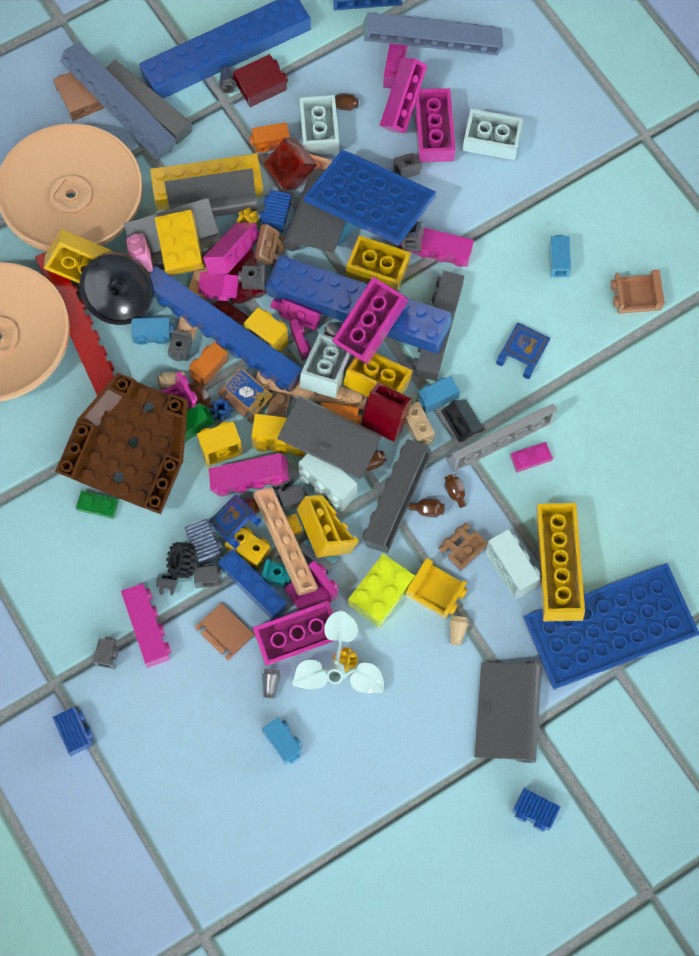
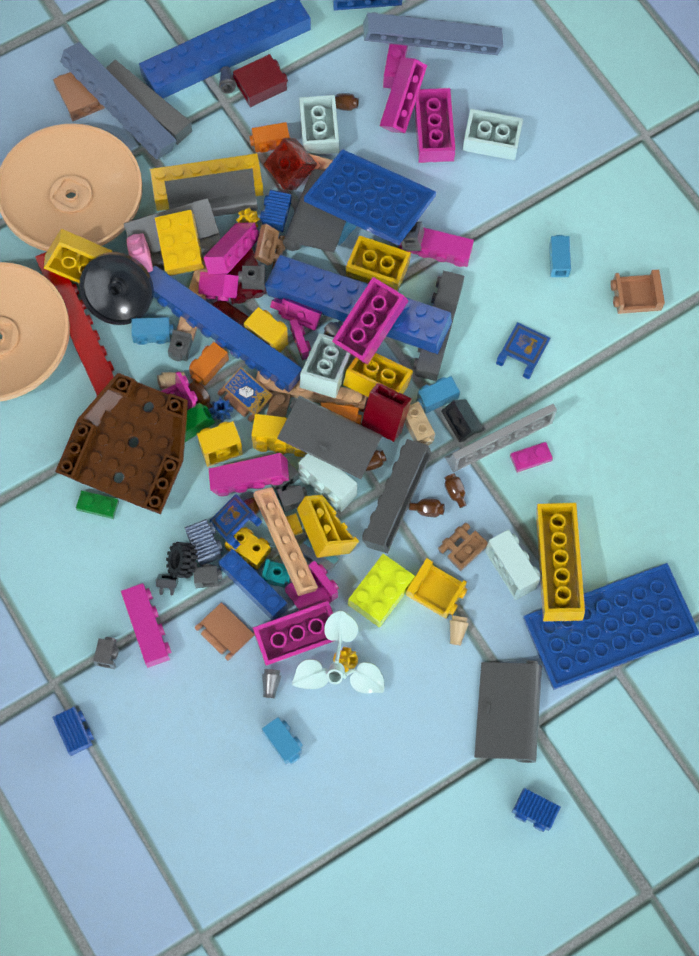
(407, 165): dark grey brick -> none

